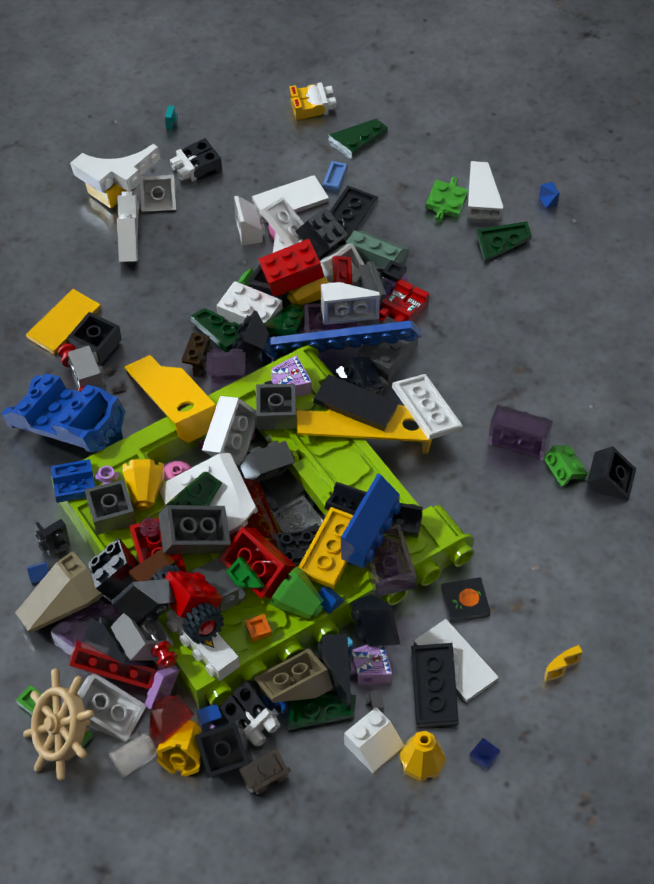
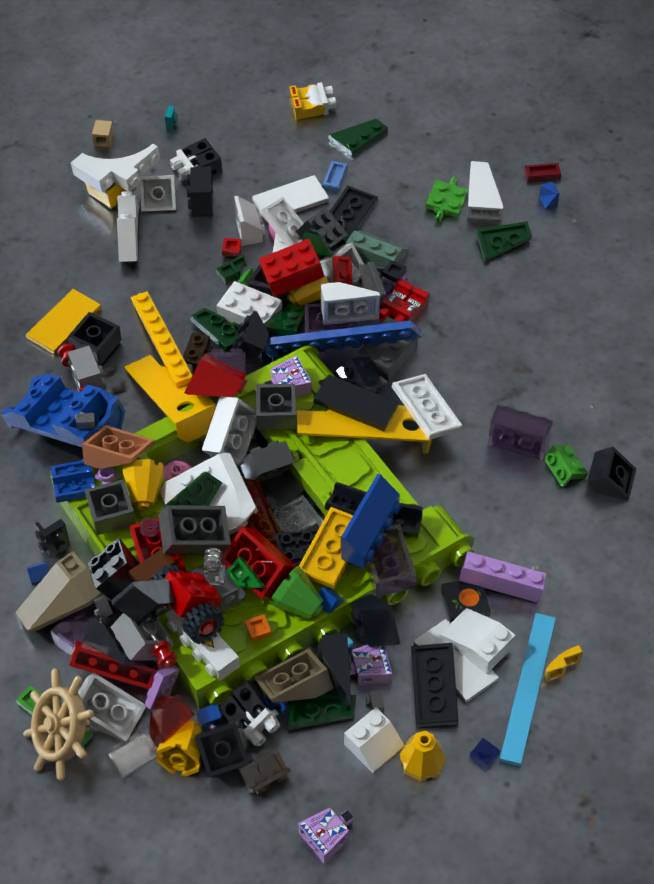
(85, 420): none -> flat silver piece
(102, 133): none -> tan brick
(102, 606): none -> flat silver piece
(113, 447): none -> nougat slope
(162, 339): none -> yellow plate
(200, 191): none -> black brick
(213, 568): none -> clear leg
(215, 379): none -> red slope
(231, 247): none -> red plate
(231, 269): none -> dark green tile
(318, 243): none -> dark green tile
(326, 832): none -> lavender torso
(479, 639): none -> white slope
(502, 576): none -> lavender brick
(527, 690): none -> medium azure tile
(542, 172): none -> dark red tile

